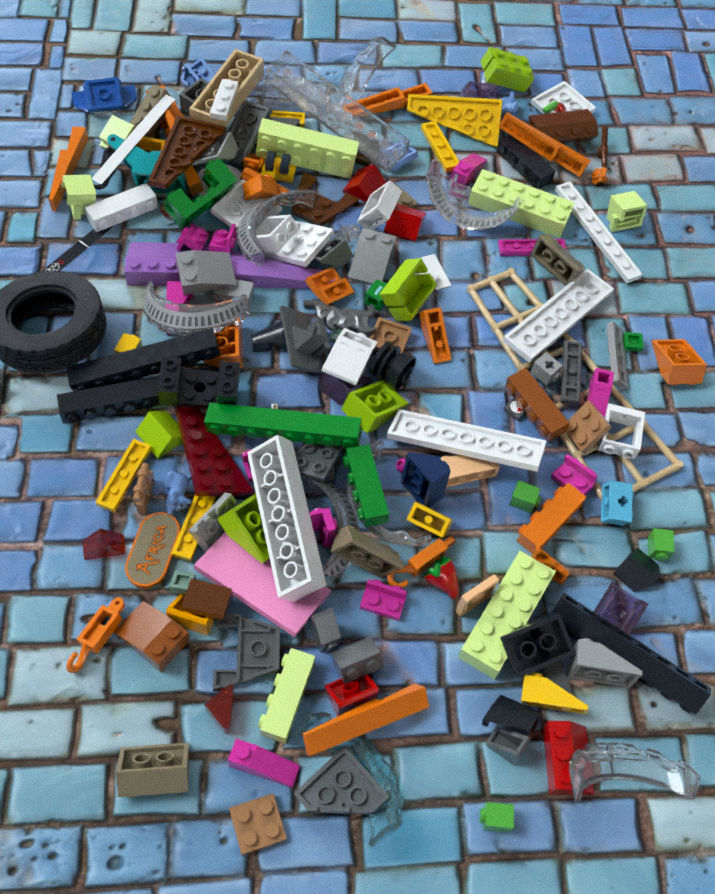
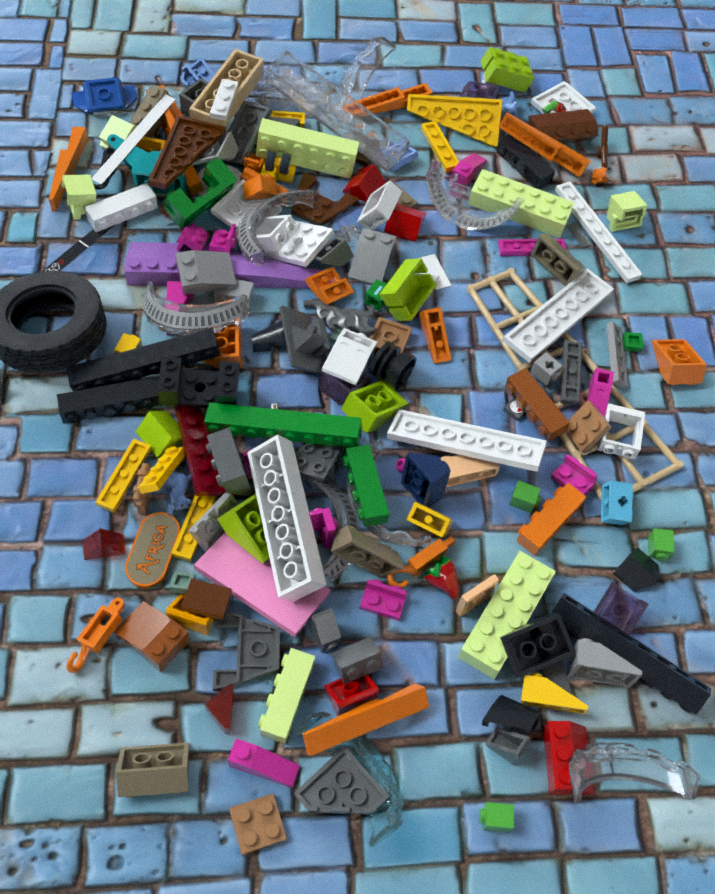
(162, 470): none -> yellow plate
(228, 463): none -> dark grey slope
(561, 571): orange slope -> none
(579, 234): none -> dark grey sticker

